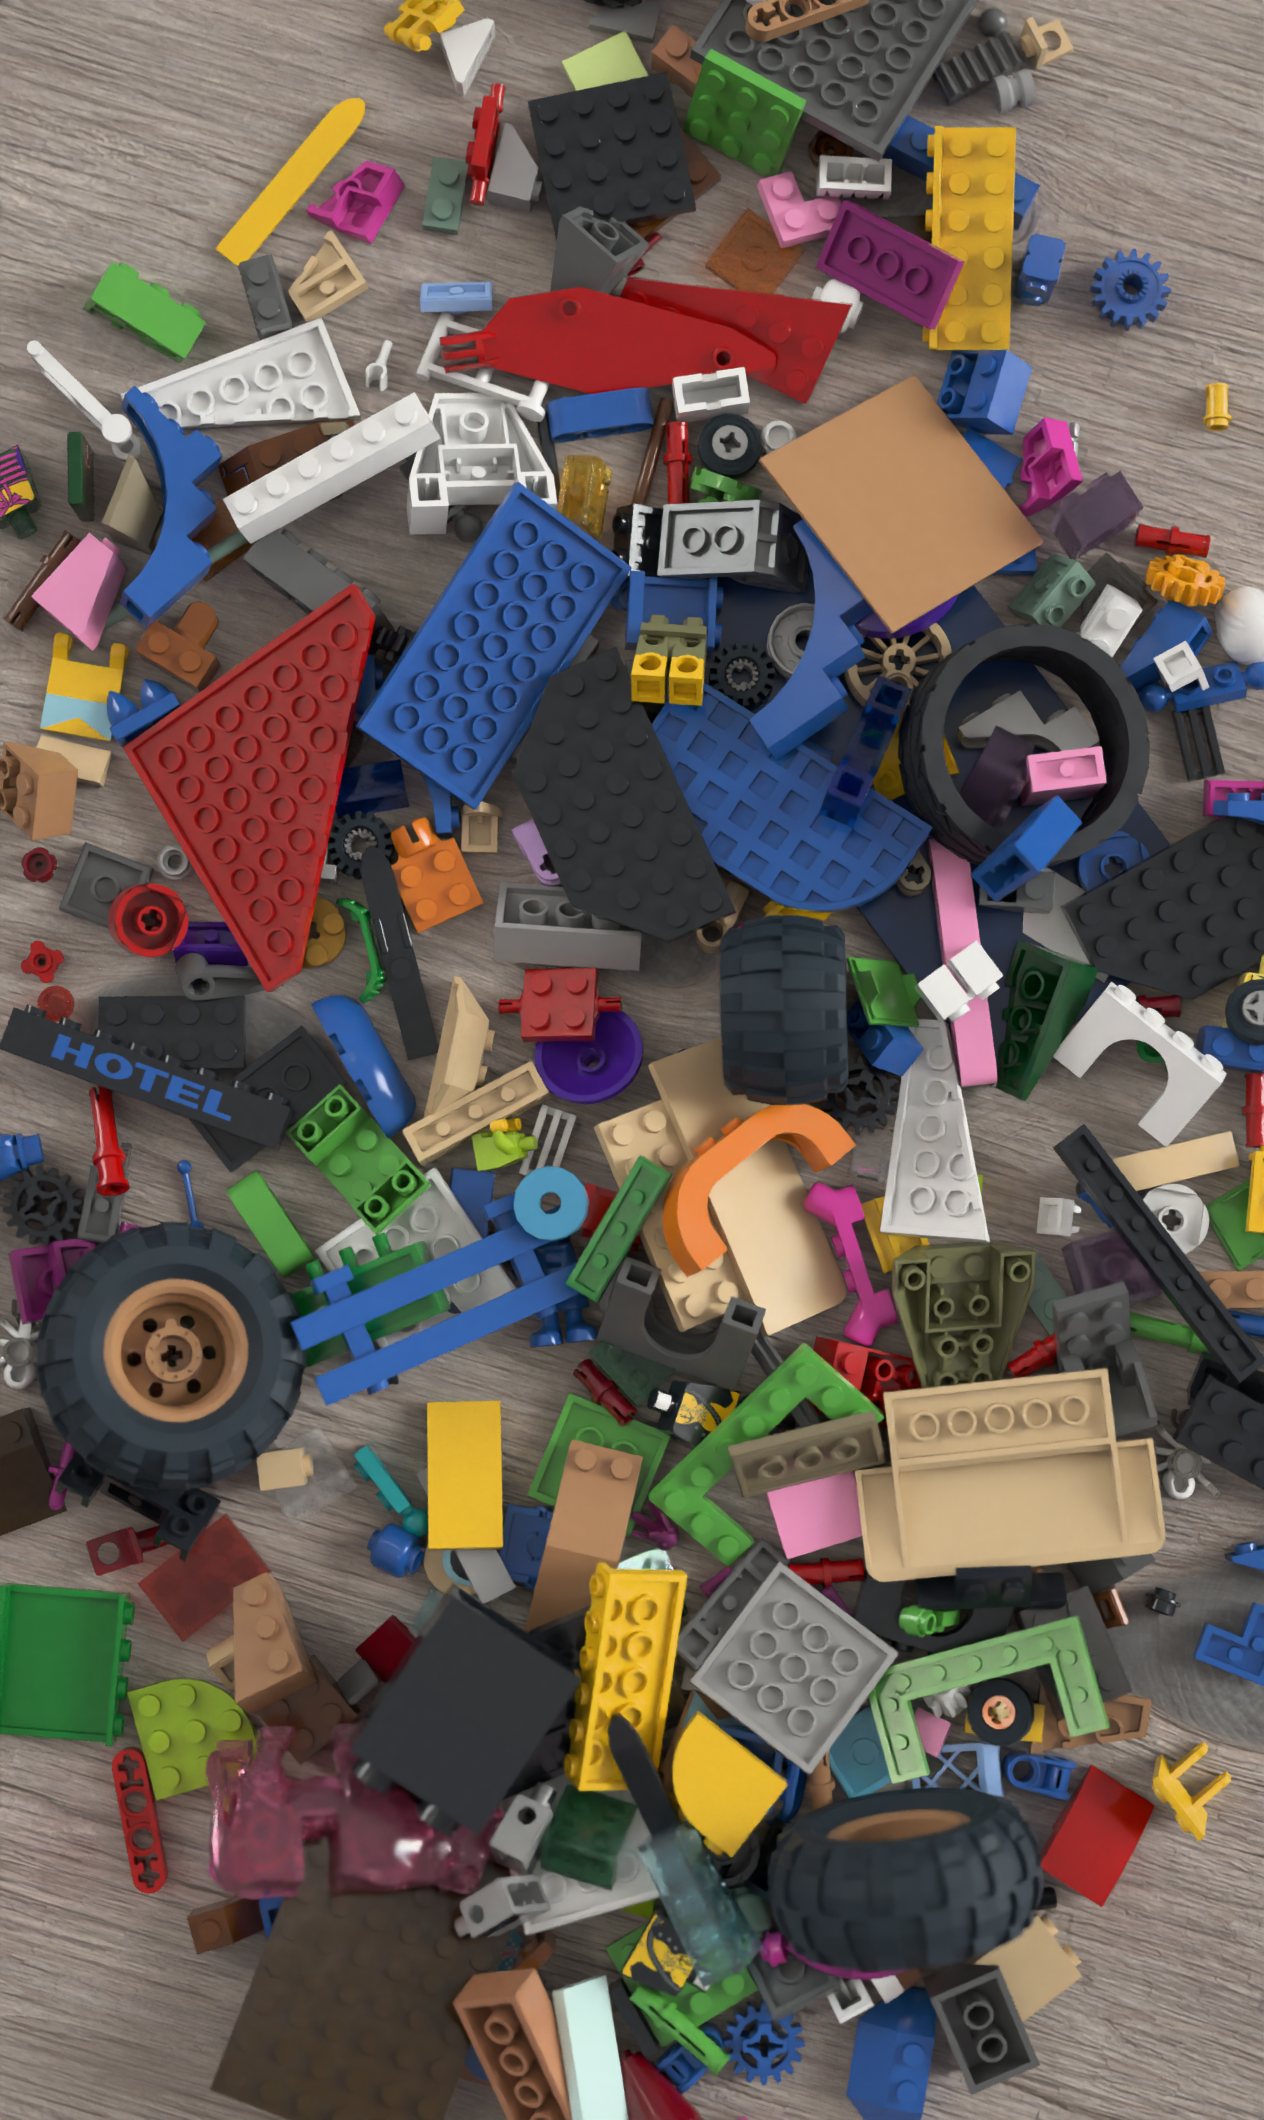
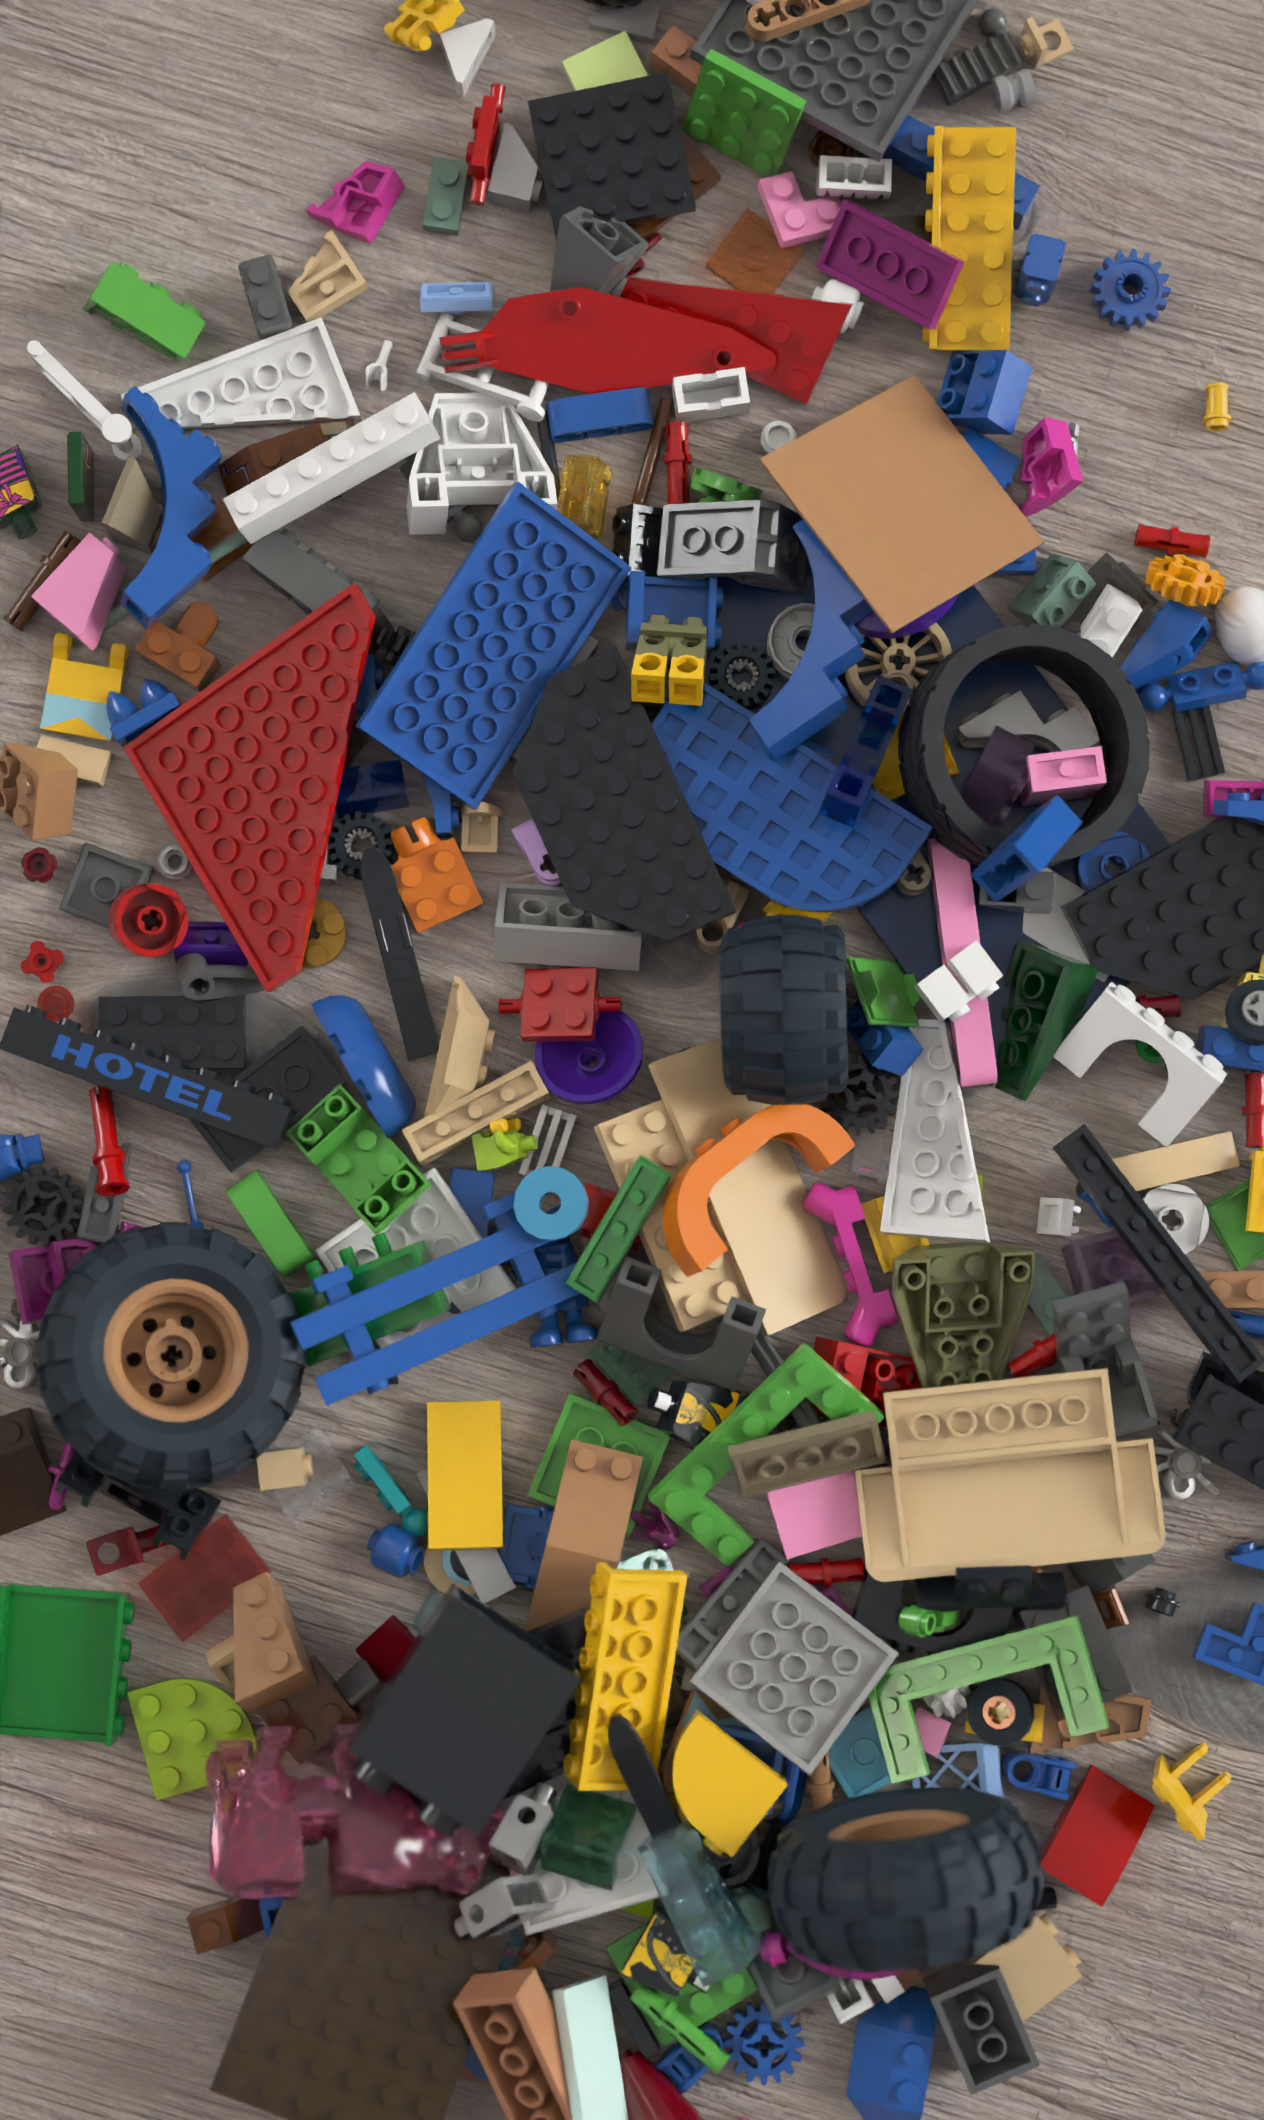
(135, 1820): red beam -> none
(292, 181): yellow piece -> none
(375, 977): green piece -> none
(728, 458): black wheel -> none
(1095, 515): clear purple brick -> none
(1165, 1332): bright green pin -> none
(1180, 667): white panel -> none

